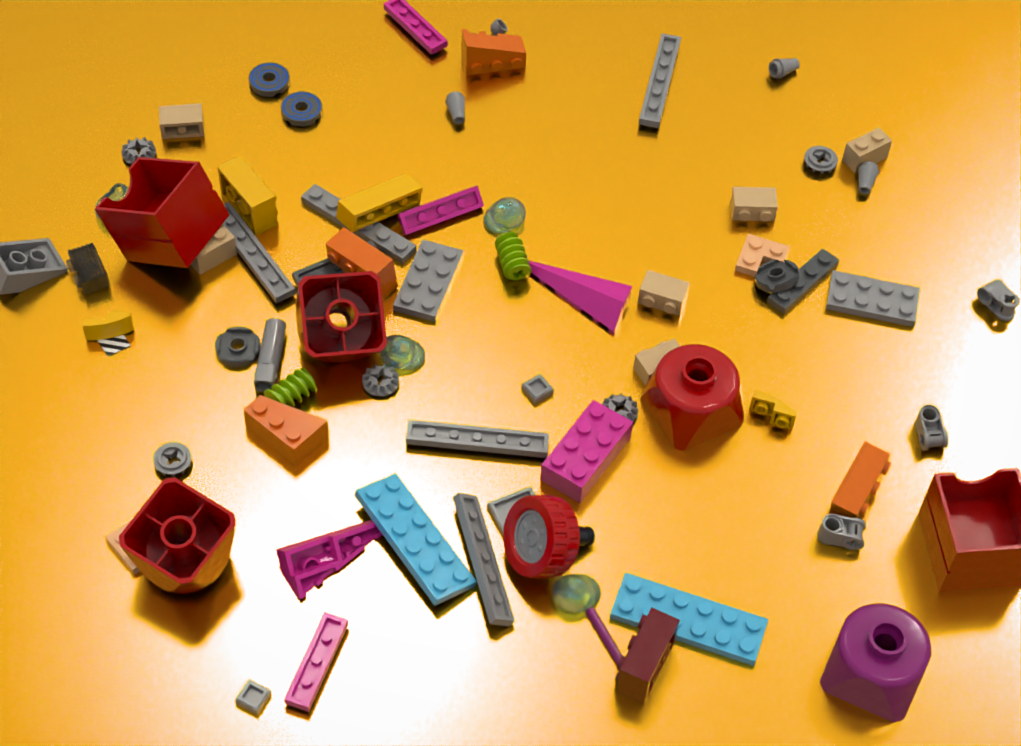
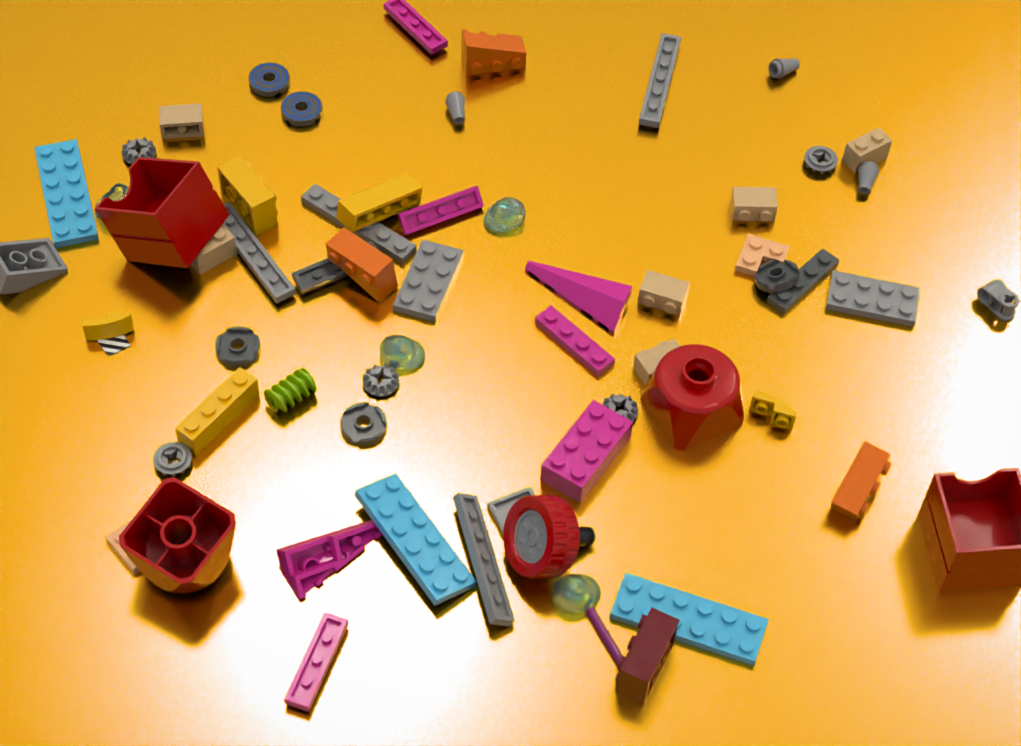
(66, 193): none -> medium azure plate
(88, 269): clear smoke brick -> none
(217, 411): none -> yellow brick
(253, 696): light grey tile -> none
(270, 354): light grey piece -> none
(285, 427): orange wedge -> none
(357, 299): red piece -> none
(363, 435): none -> tile
(477, 438): light grey plate -> none
(498, 26): light grey hinge -> none
(512, 256): lime piece -> none
(537, 388): light grey tile -> none
(574, 340): none -> dark pink plate
(843, 531): light grey piece -> none
(878, 660): magenta piece -> none
(931, 431): light grey piece -> none

